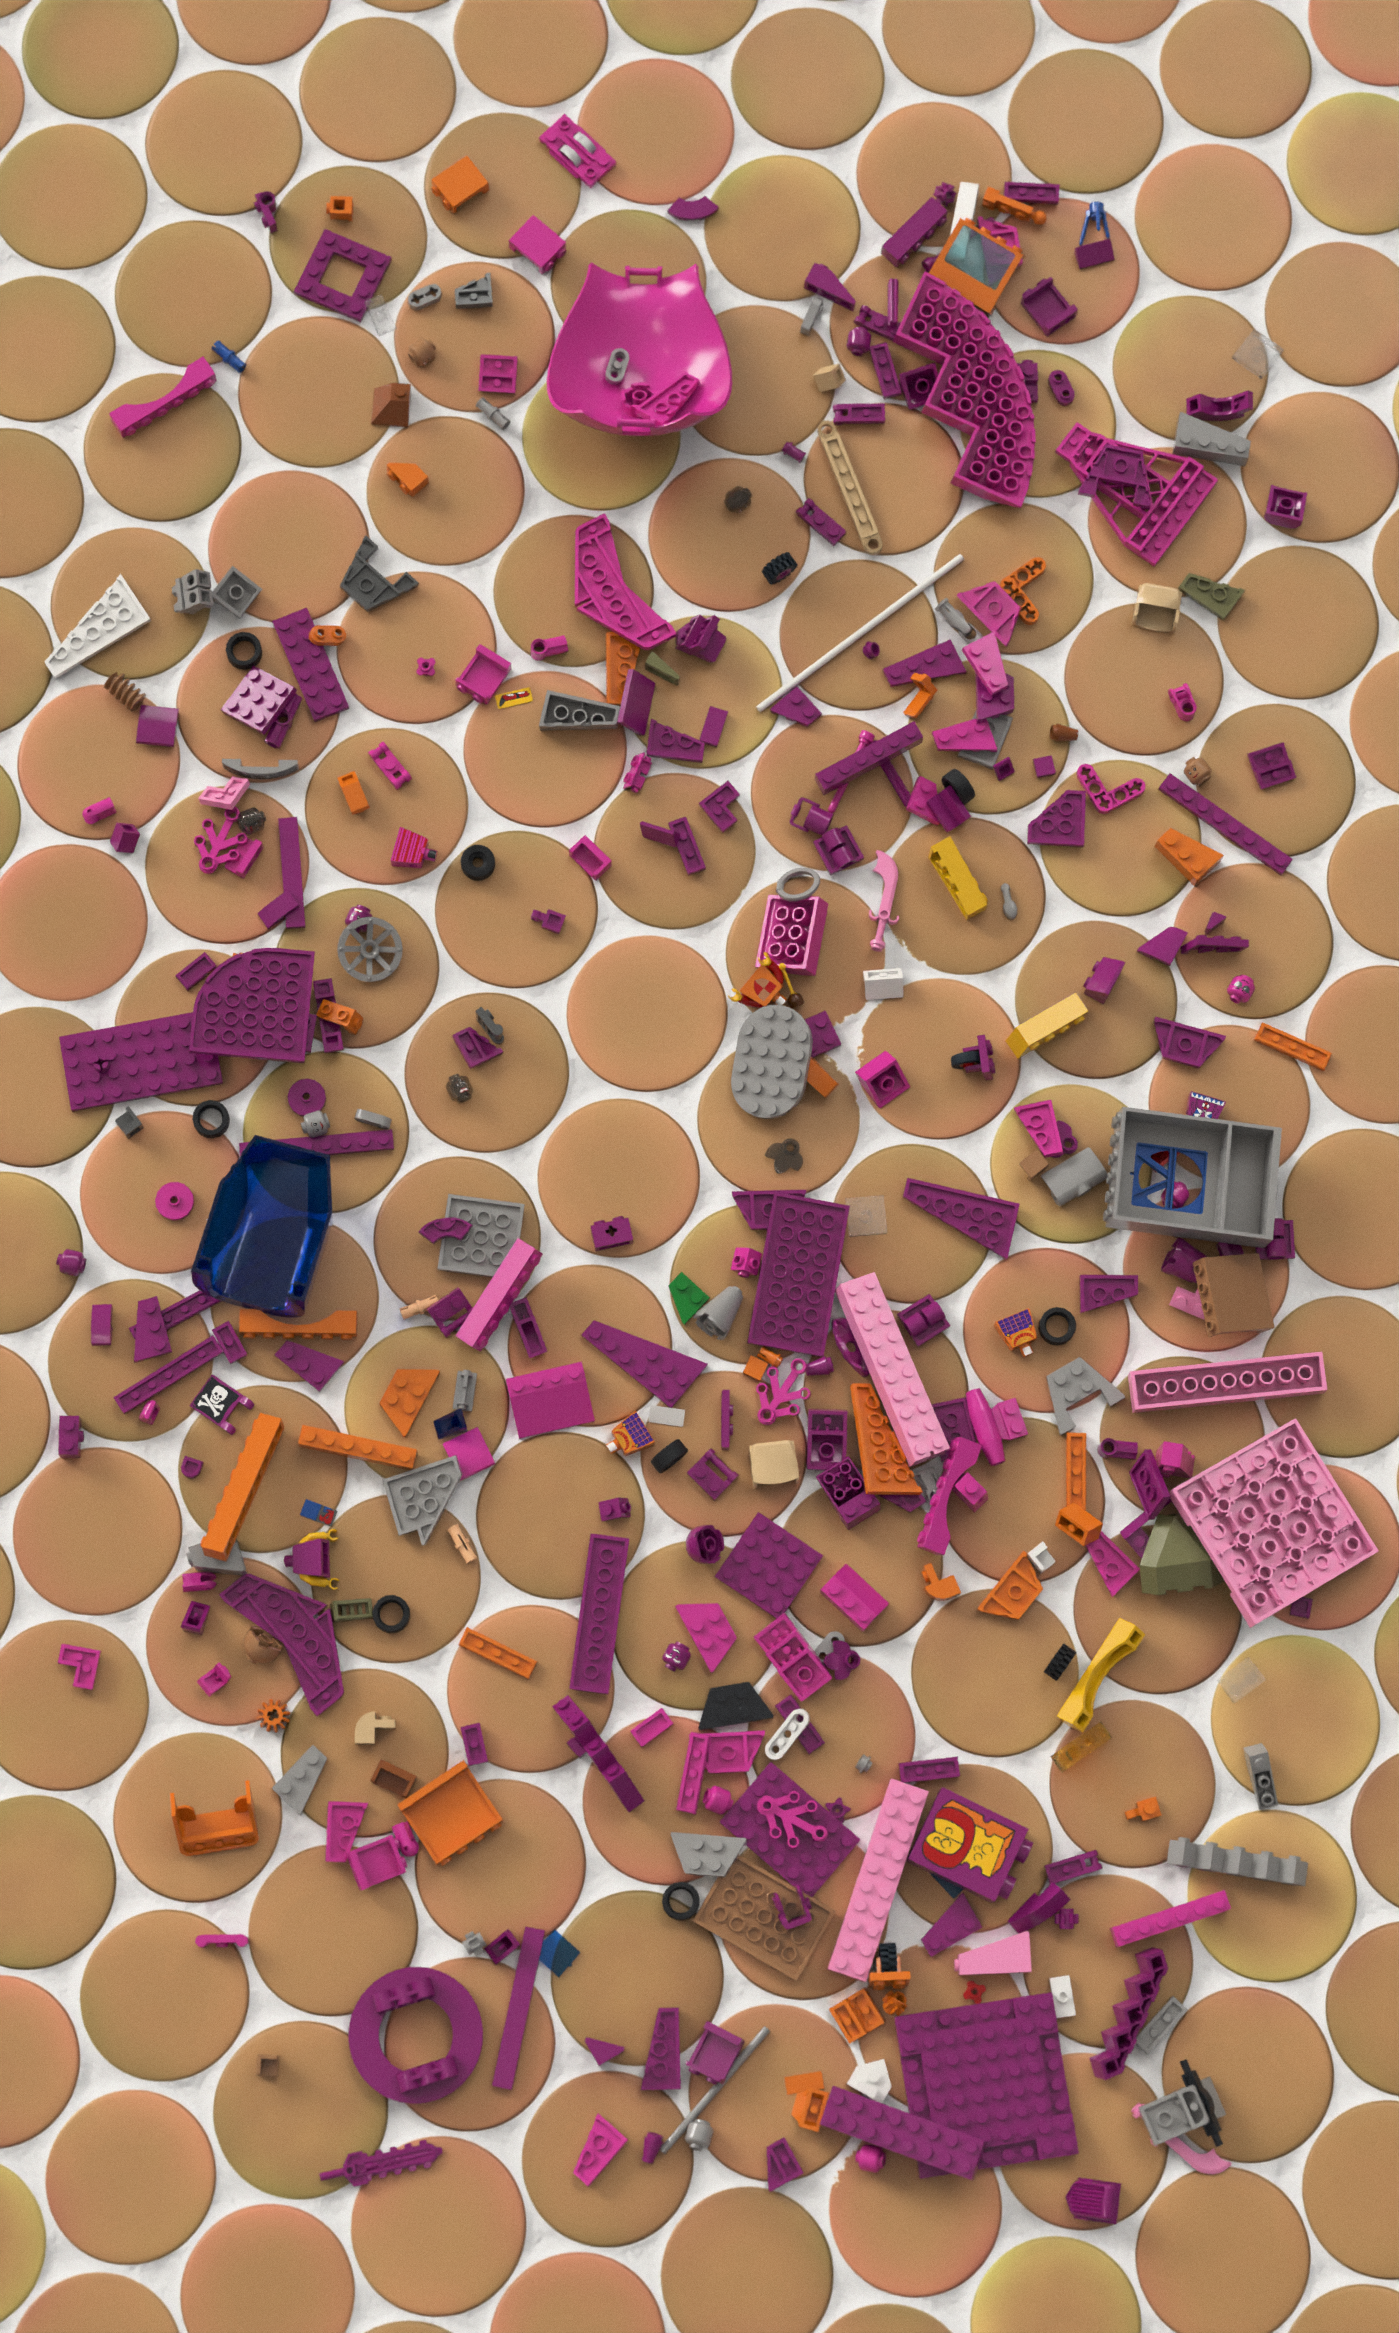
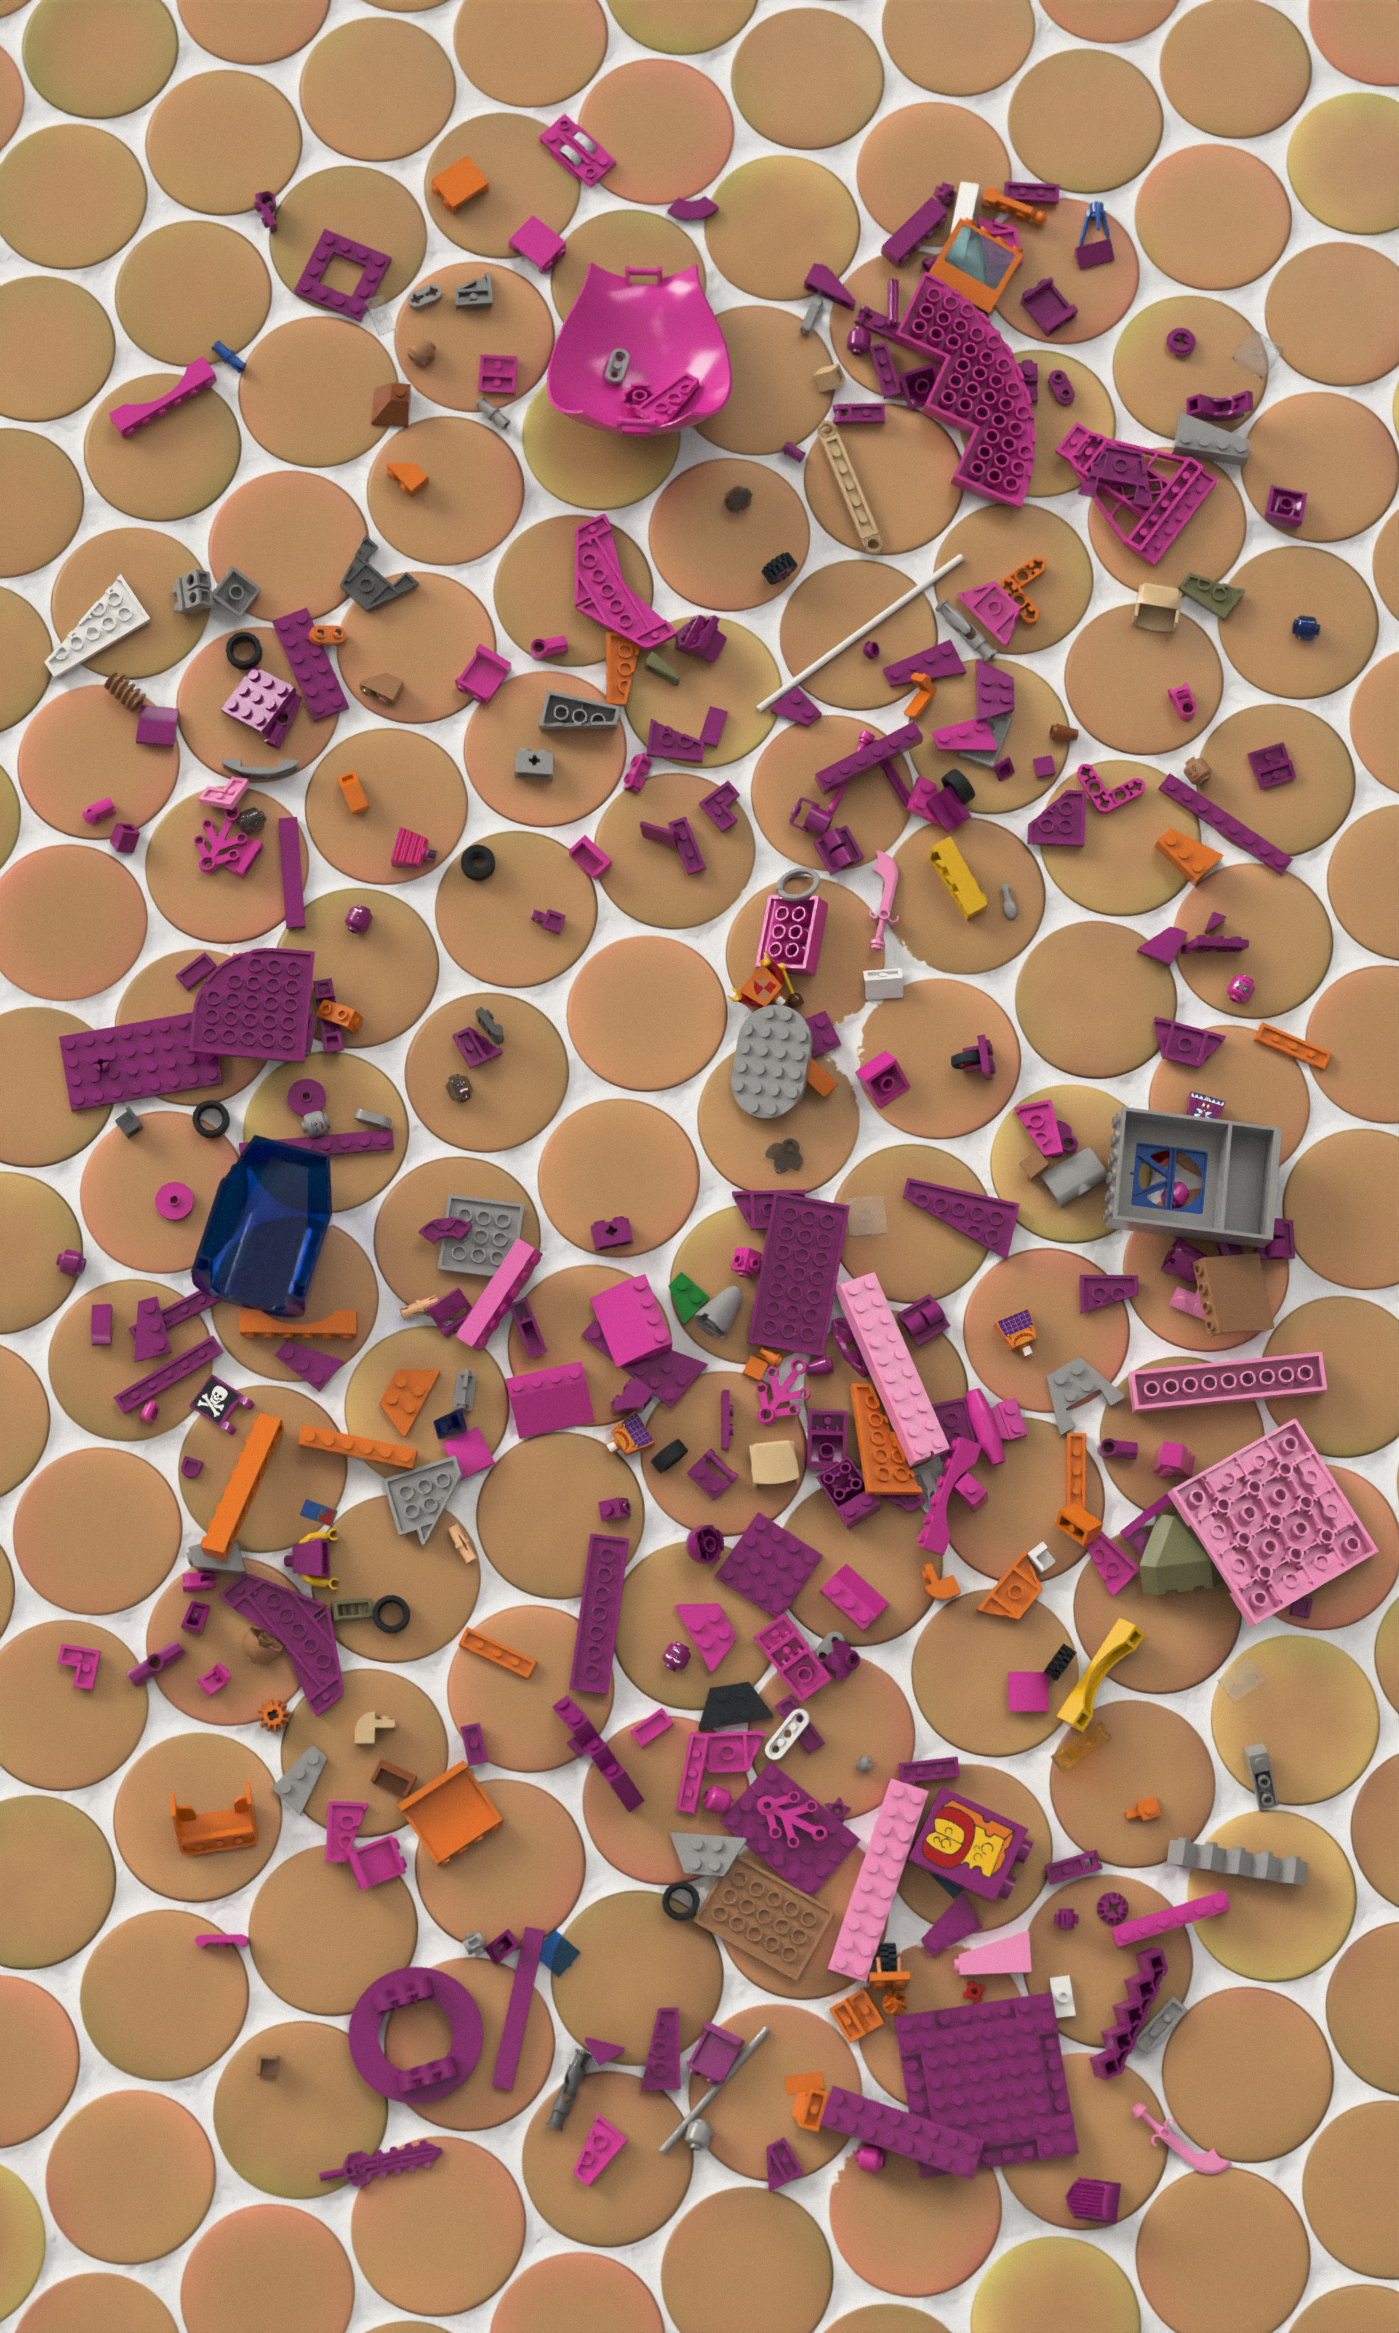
(70, 1437): magenta brick -> none
(144, 1670): none -> magenta piece
(229, 1342): magenta plate -> none
(277, 909): magenta slope -> none
(340, 202): orange brick -> none
(368, 977): light grey wheel -> none
(384, 687): none -> medium nougat slope
(389, 765): dark pink plate -> none
(406, 1839): dark pink piece -> none
(429, 671): dark pink plate -> none
(513, 698): yellow sticker -> none
(543, 767): none -> light grey brick
(573, 2079): none -> dark grey piece
(631, 1321): none -> dark pink slope
(634, 1398): none -> magenta slope
(636, 702): magenta tile -> none
(652, 2145): magenta cone -> none
(666, 1416): white sticker -> none
(802, 1919): magenta piece -> none
(821, 522): magenta plate -> none
(871, 2080): white plate -> none
(987, 663): dark pink wing -> none
(1028, 1692): none -> dark pink slope
(1039, 1908): magenta slope -> none
(1046, 1025): yellow wedge -> none
(1057, 1340): black tyre -> none
(1103, 979): magenta slope -> none
(1111, 1917): none -> magenta gear
(1149, 1484): magenta tile -> none
(1185, 2110): light grey piece -> none
(1188, 339): none -> magenta gear
(1305, 628): none -> clear blue head

